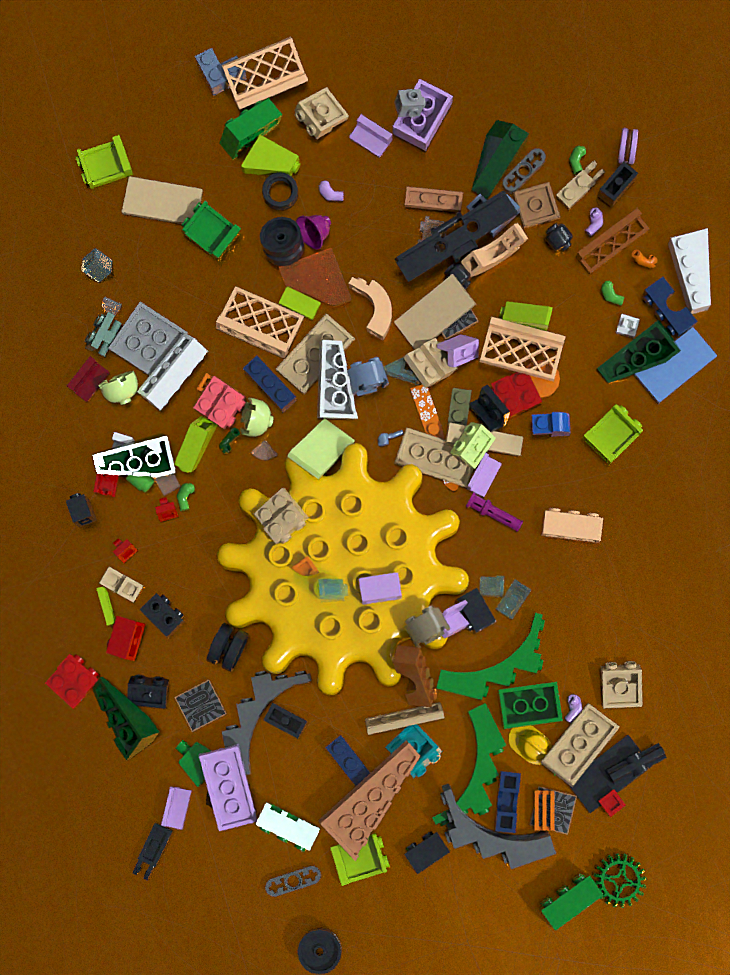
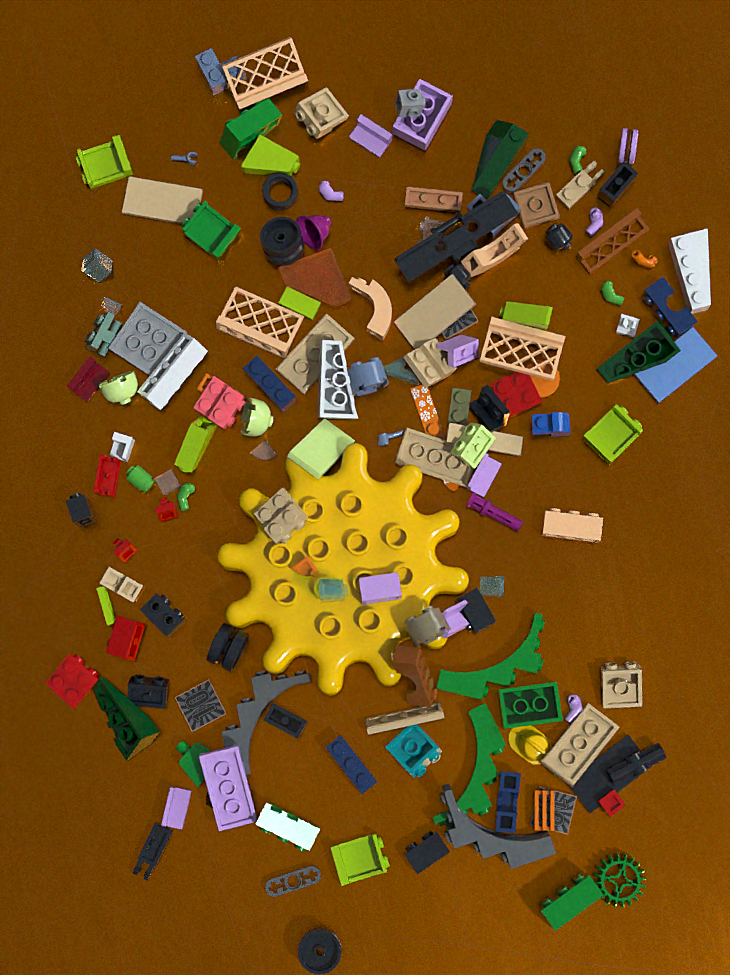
(142, 457): wedge -> none
(186, 158): none -> sand blue hand
(225, 444): dark green arm -> none
(366, 804): nougat wing -> none
(513, 599): clear light blue slope -> none

